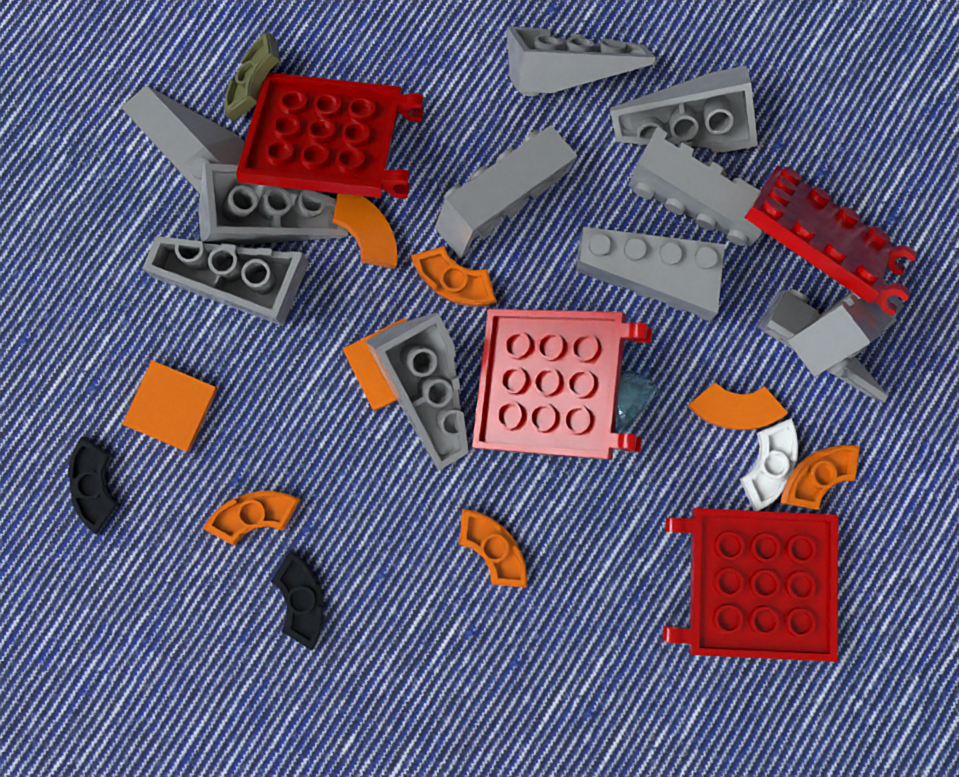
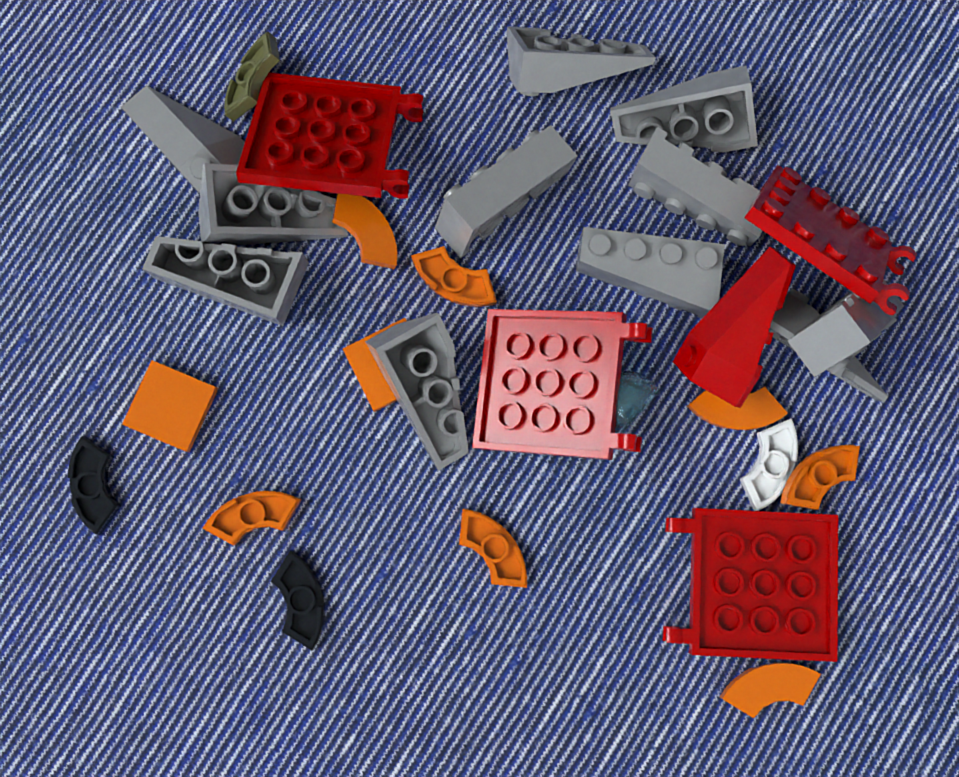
(729, 340): none -> red wedge
(770, 684): none -> orange tile

